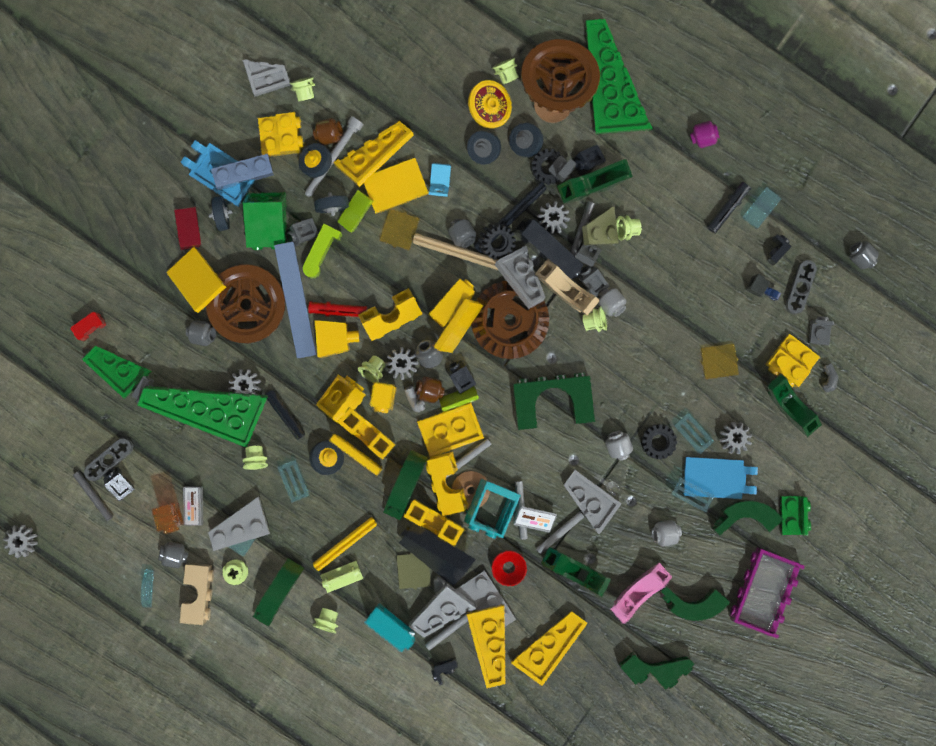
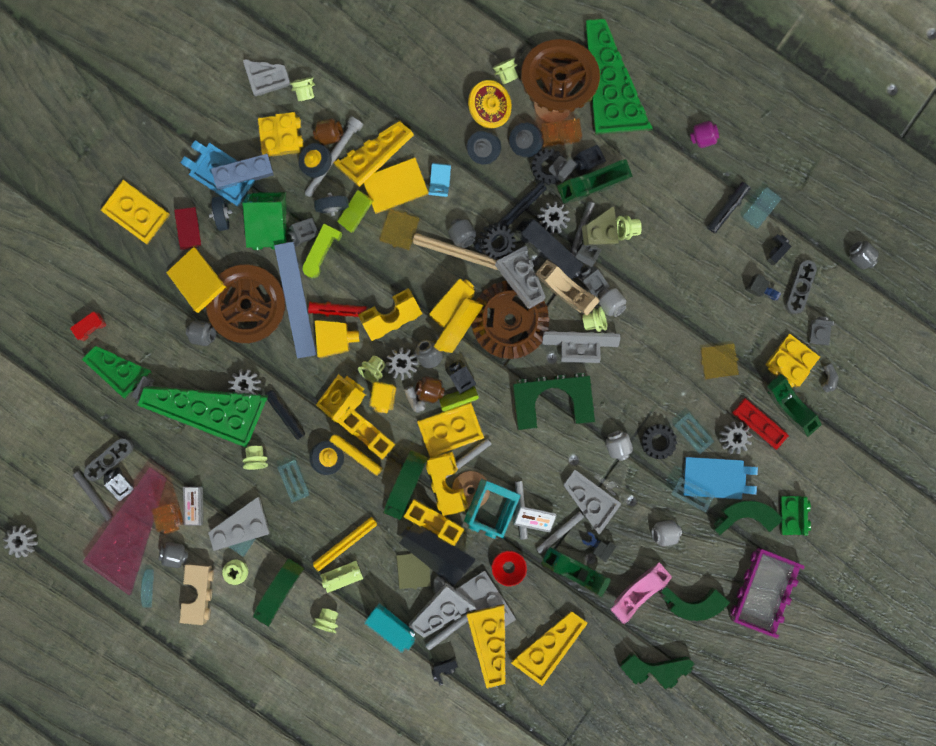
(124, 541): none -> clear pink wing
(135, 212): none -> yellow tile
(561, 132): none -> clear orange brick
(581, 346): none -> light grey bracket
(601, 549): none -> pearl dark grey piece
(760, 424): none -> red tile

